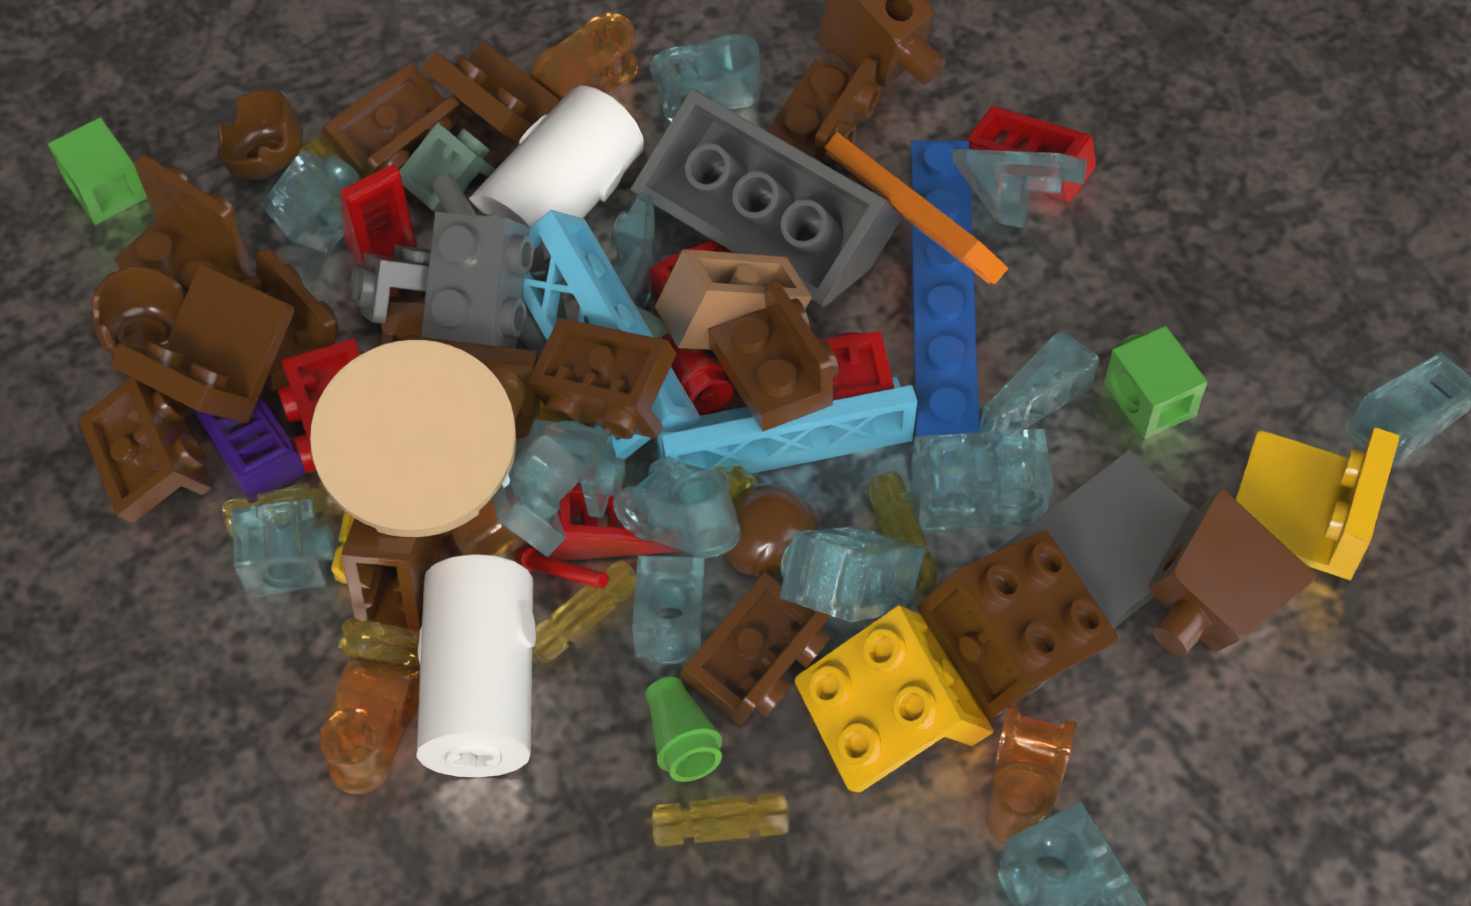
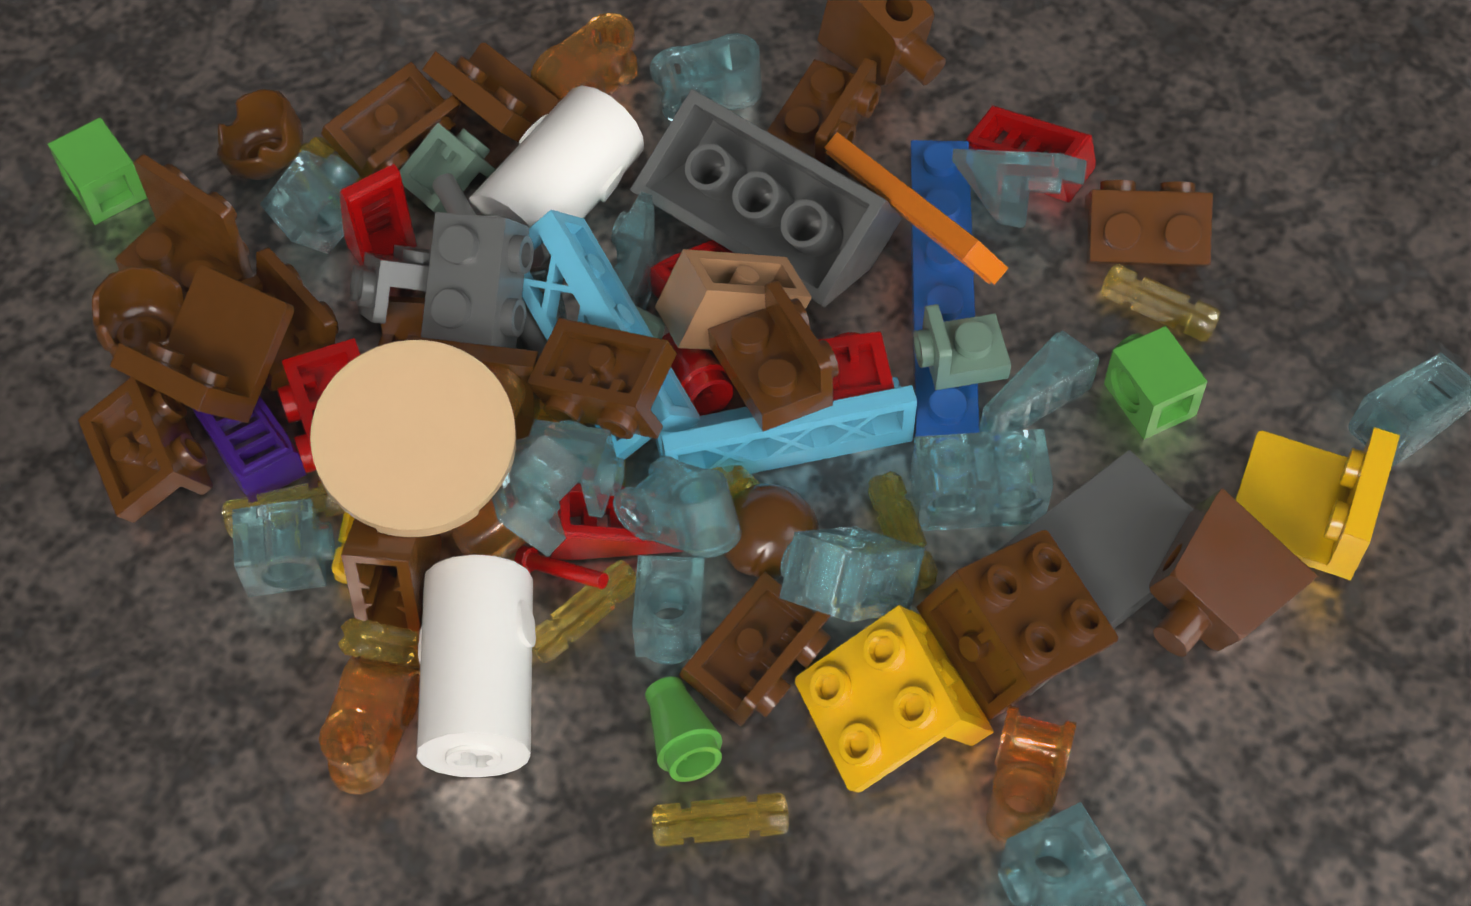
(961, 349): none -> sand green bracket
(1149, 226): none -> reddish brown bracket
(1160, 303): none -> clear yellow axle

